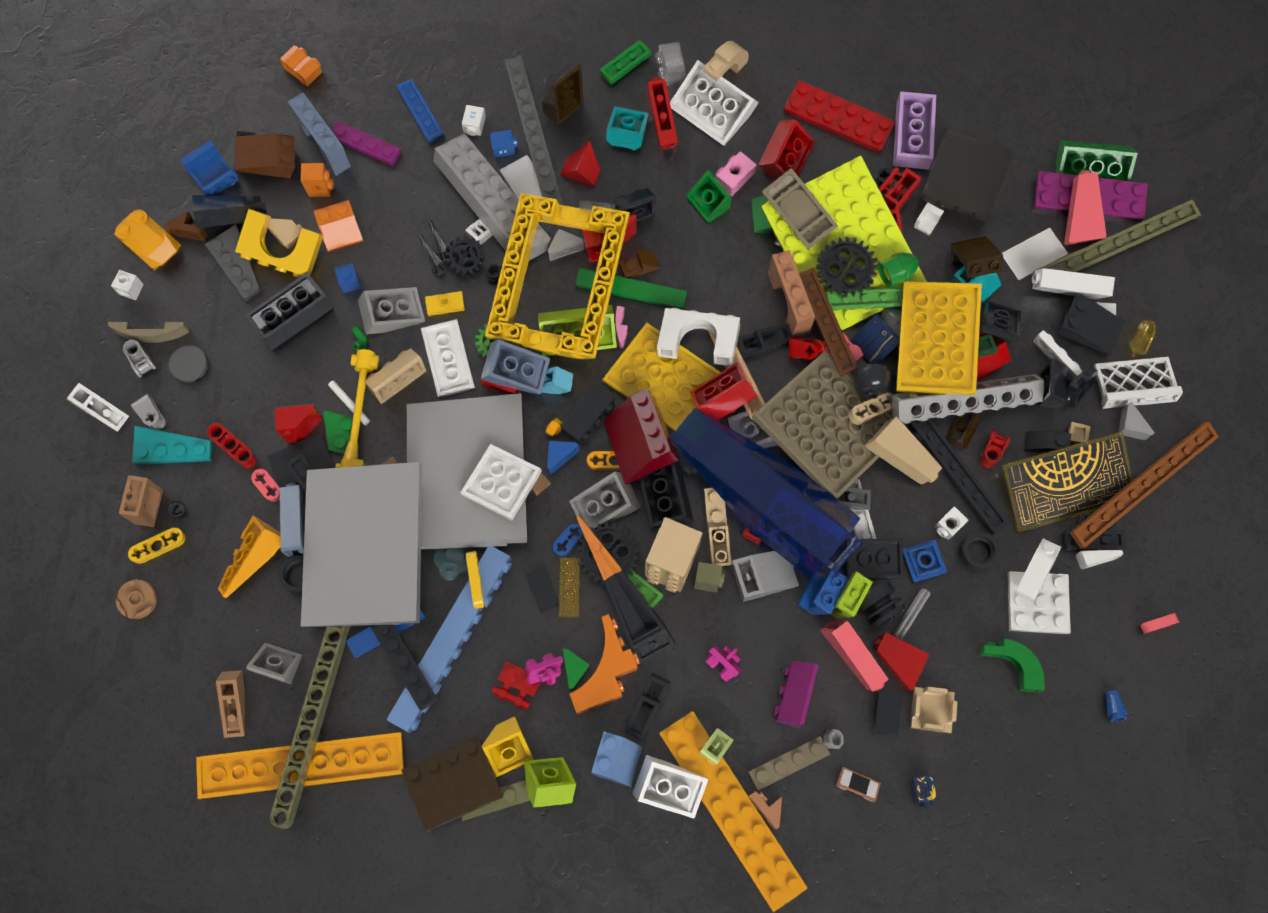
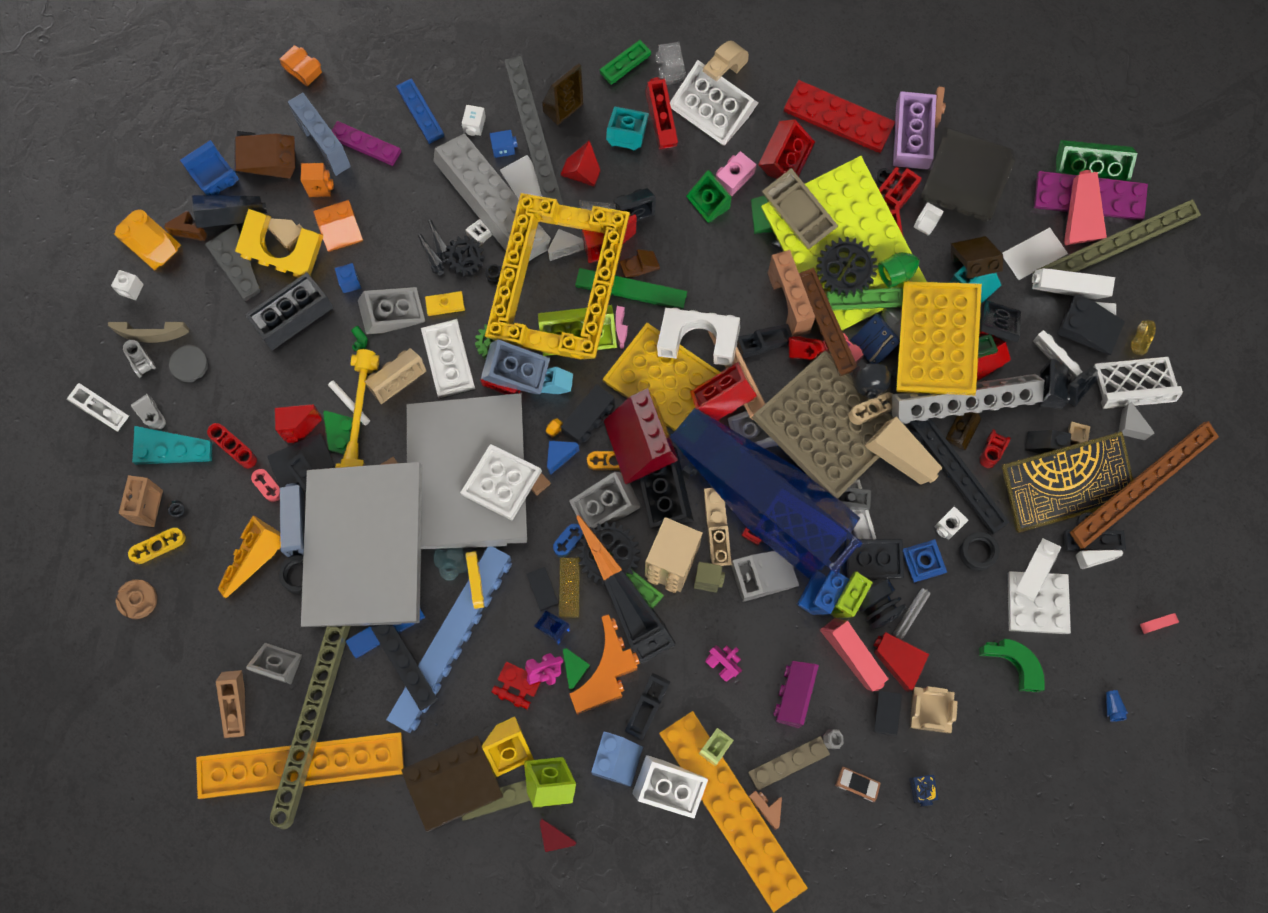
(552, 627): none -> clear blue slope
(553, 838): none -> dark red slope
(940, 105): none -> nougat plate

